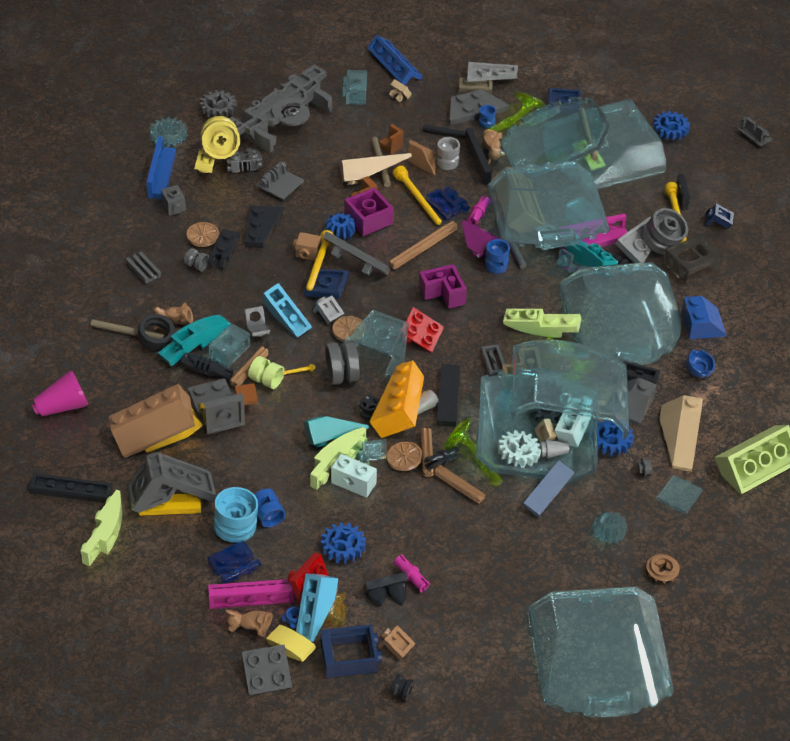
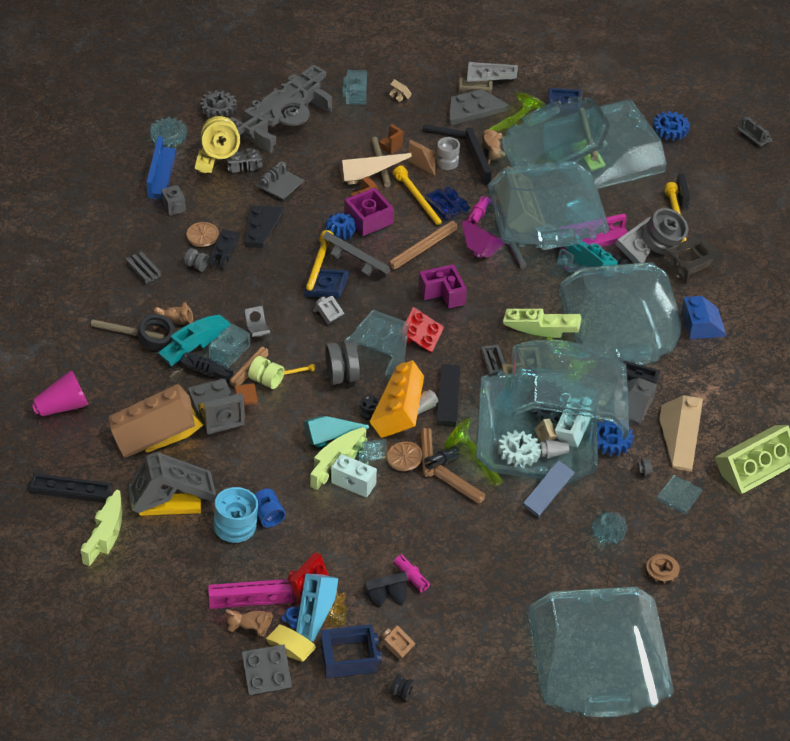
(231, 558): clear blue plate -> none
(285, 310): medium azure slope -> none
(307, 246): medium nougat brick -> none
(343, 542): blue gear -> none
(345, 327): medium nougat wheel -> none
(393, 60): blue fence -> none
(487, 116): blue wheel -> none
(497, 256): blue wheel -> none
(700, 364): blue hair -> none
(720, 215): dark blue bracket -> none

